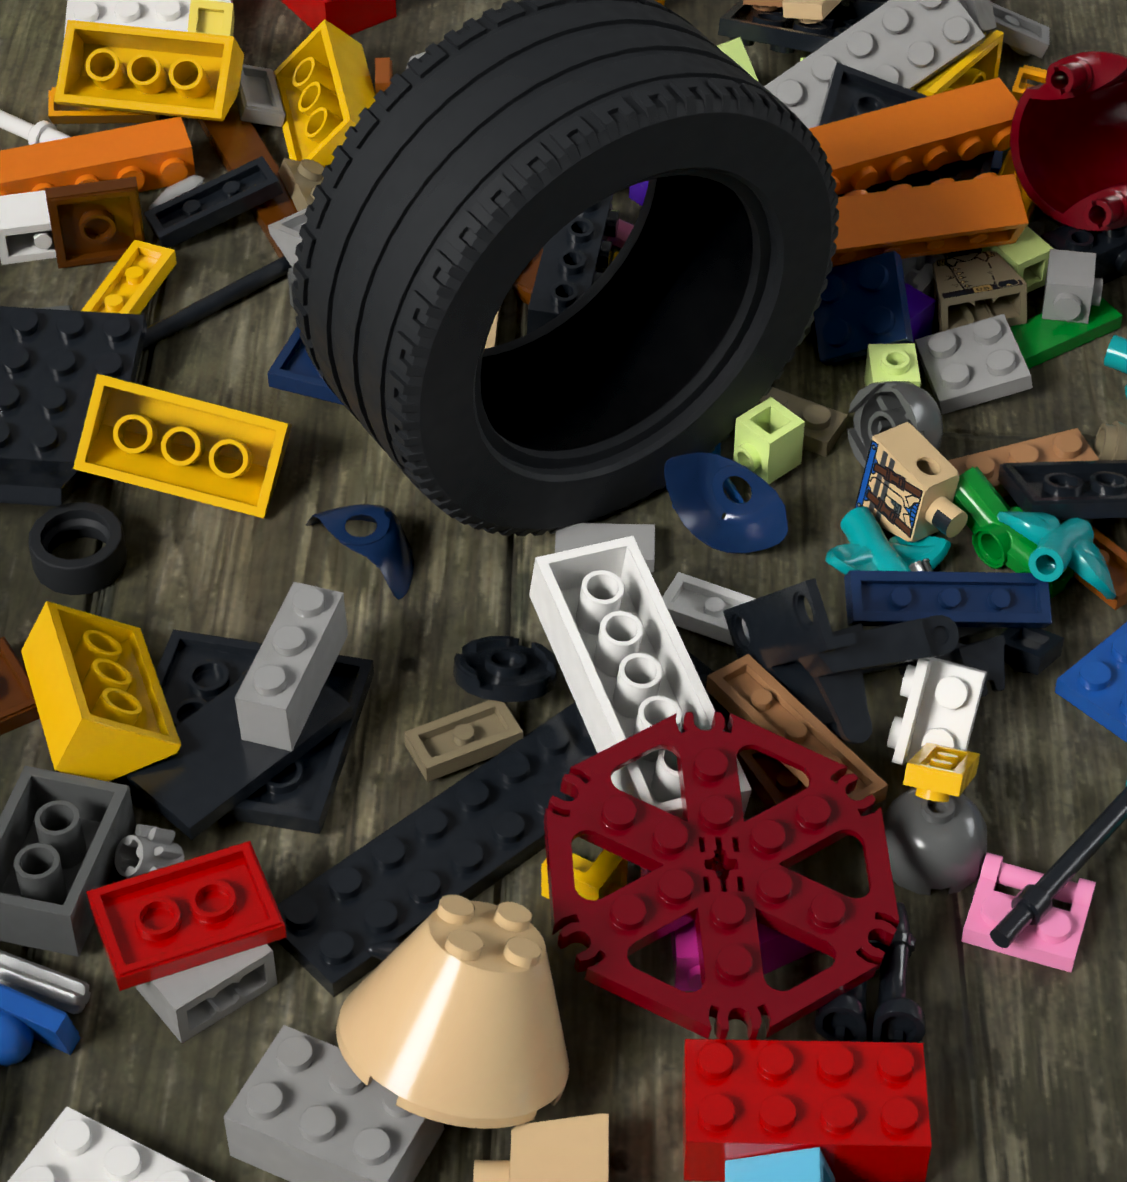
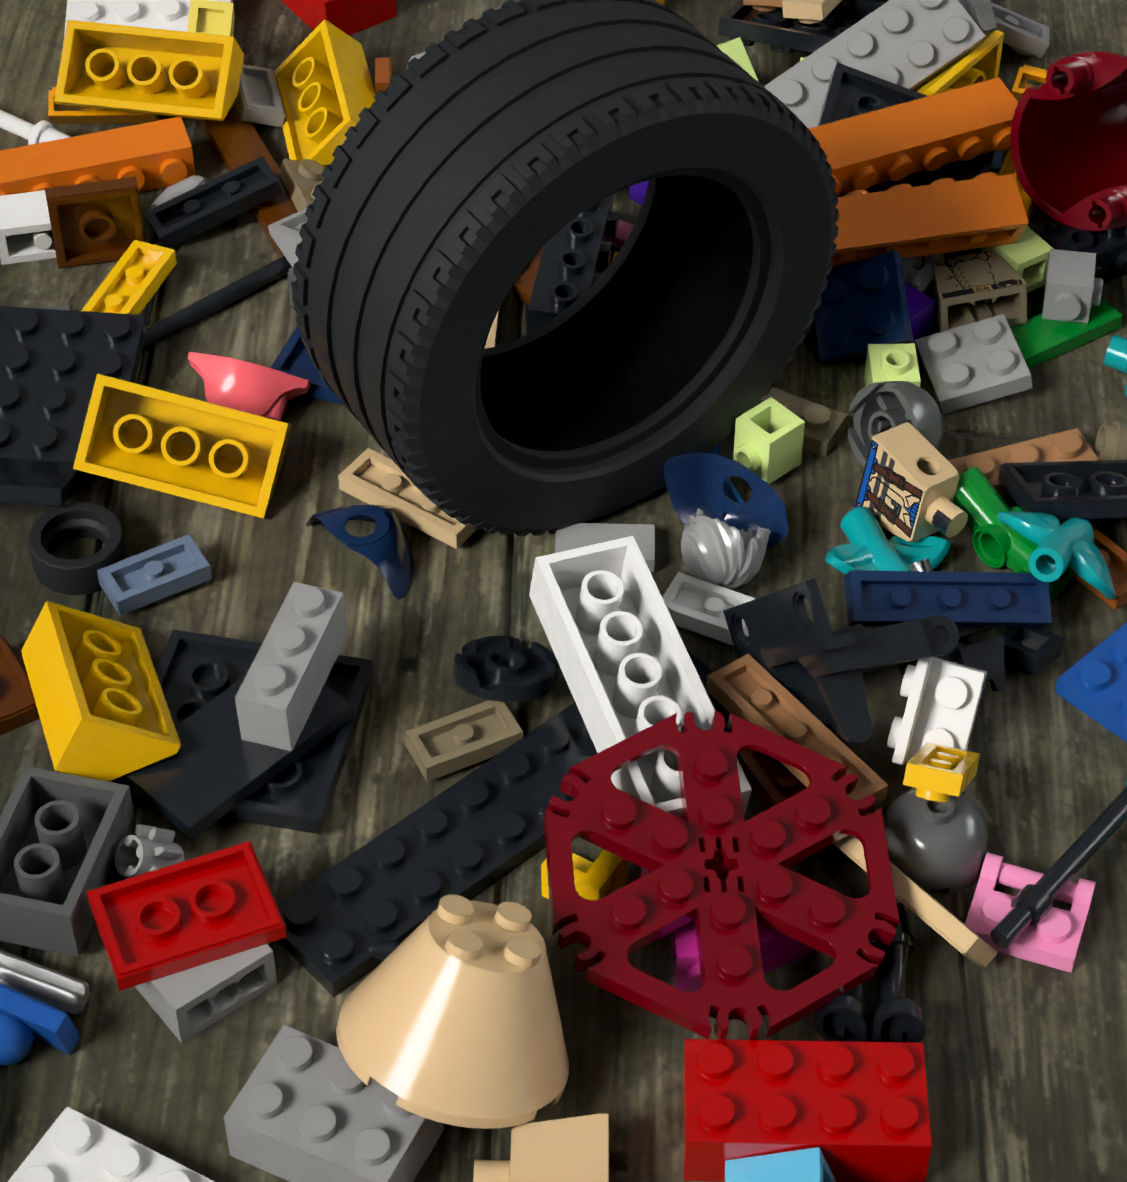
(154, 574): none -> sand blue plate
(246, 385): none -> coral hat
(381, 482): none -> tan plate
(722, 551): none -> light grey hair
(927, 908): none -> tan tile

